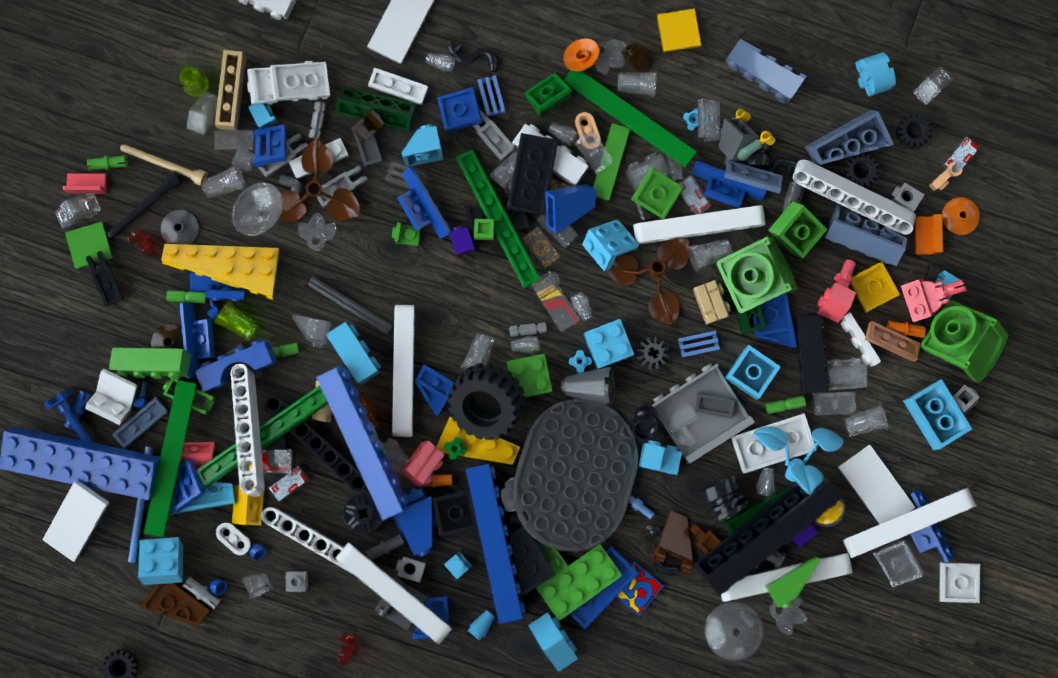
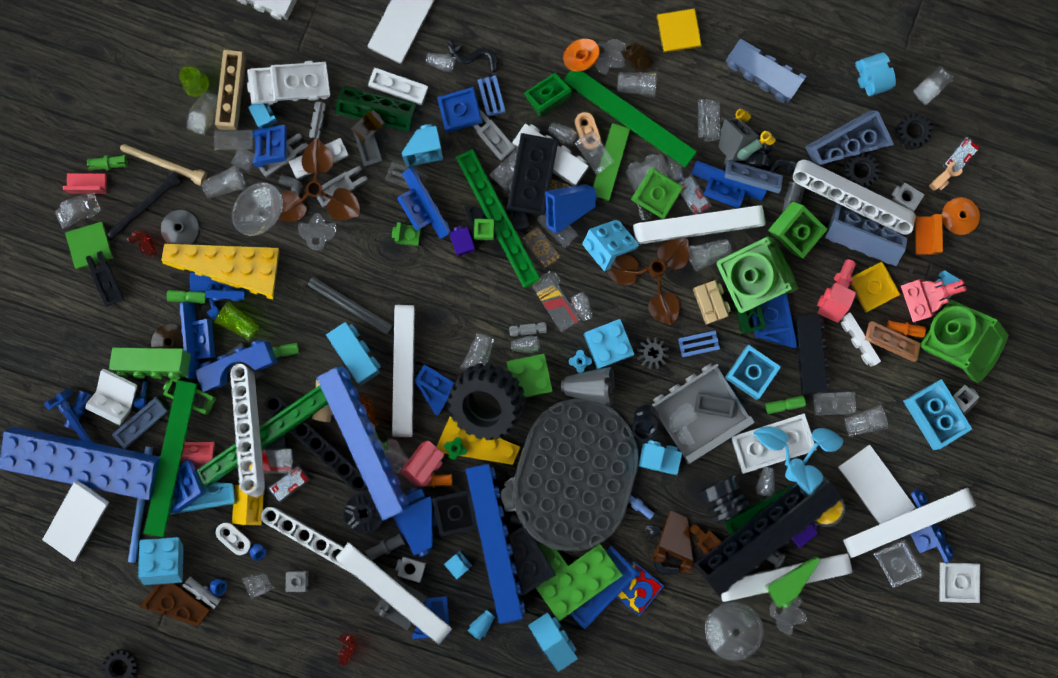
(313, 330): clear slope -> none
(689, 116): medium azure plate -> none
(847, 374): clear bracket -> none

